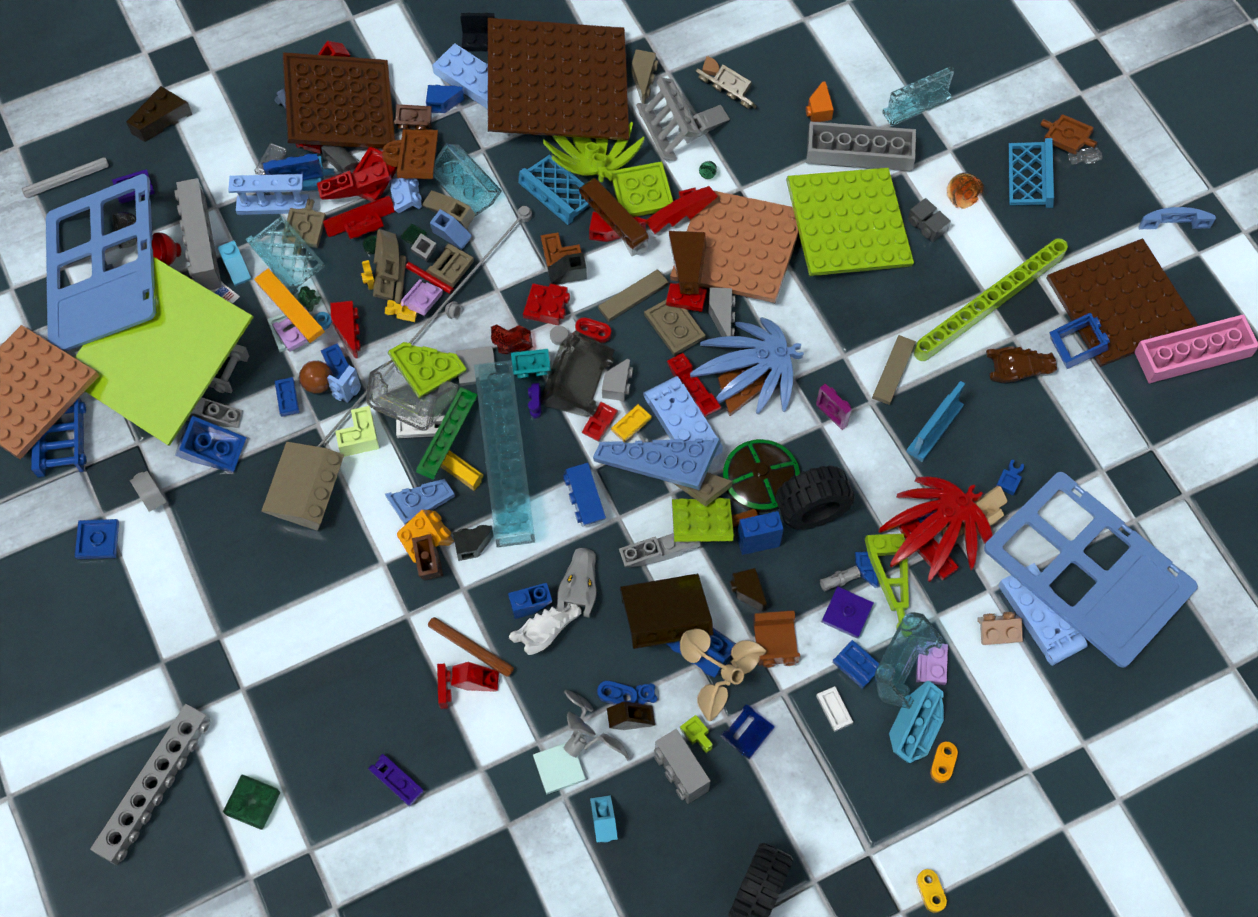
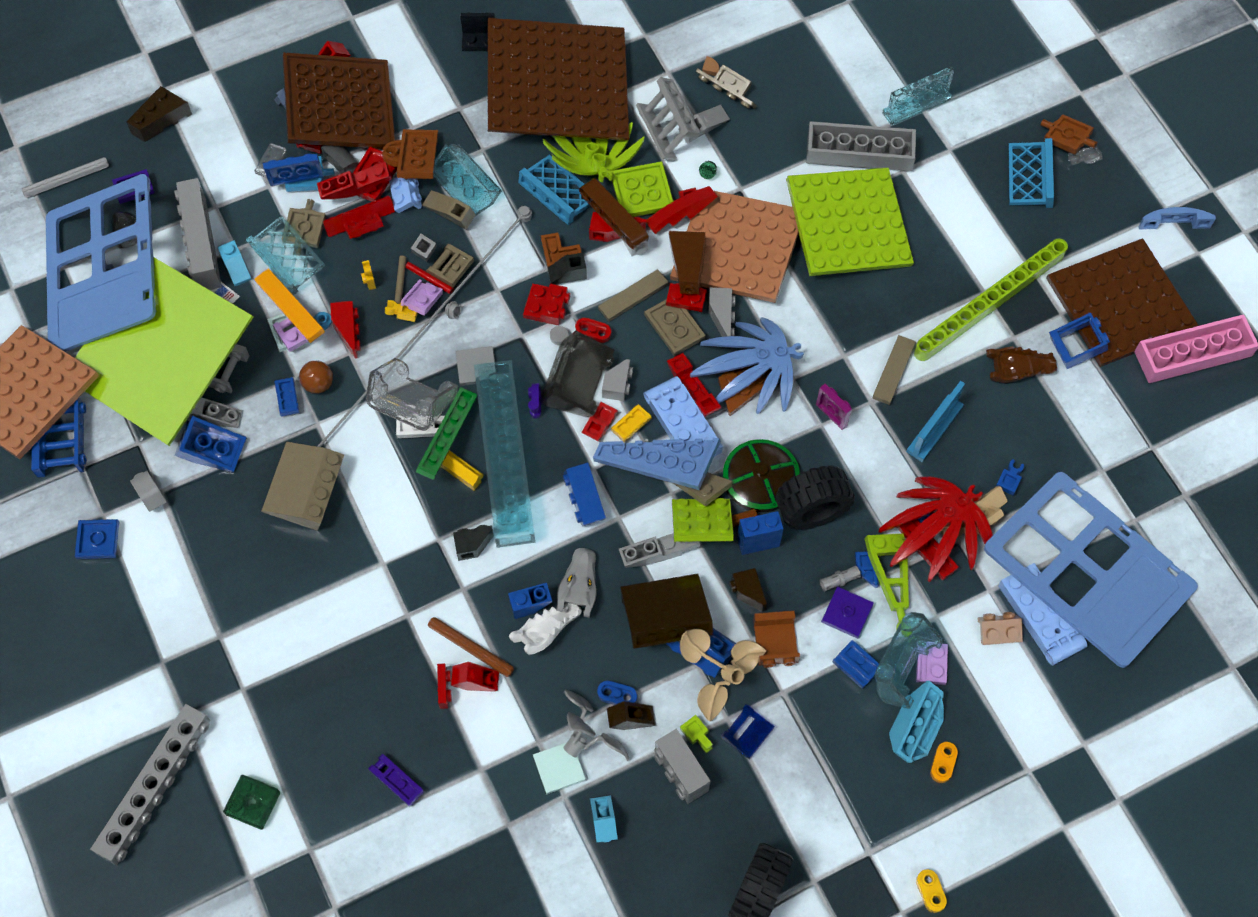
(165, 248): red piece -> none
(267, 203): light blue fence -> none
(308, 298): clear green tile -> none
(335, 360): blue plate -> none
(346, 386): light blue bracket -> none
(360, 437): yellowish green panel -> none
(369, 245): clear green tile -> none
(386, 263): dark tan slope -> none
(412, 233): clear green tile -> none
(412, 501): medium blue wing -> none
(413, 116): reddish brown bracket -> none
(422, 524): light orange bracket -> none
(425, 367): lime plate -> none
(427, 557): reddish brown slope -> none
(443, 97): blue slope -> none
(450, 229): medium blue slope -> none
(464, 70): light blue hinge -> none
(512, 340): clear red brick -> none
(530, 362): teal bracket -> none
(641, 690): blue plate -> none
(643, 66): dark tan slope -> none
(820, 105): orange slope -> none
(834, 709): white tile -> none
(931, 225): dark grey piece -> none
(964, 189): clear orange cylinder -> none

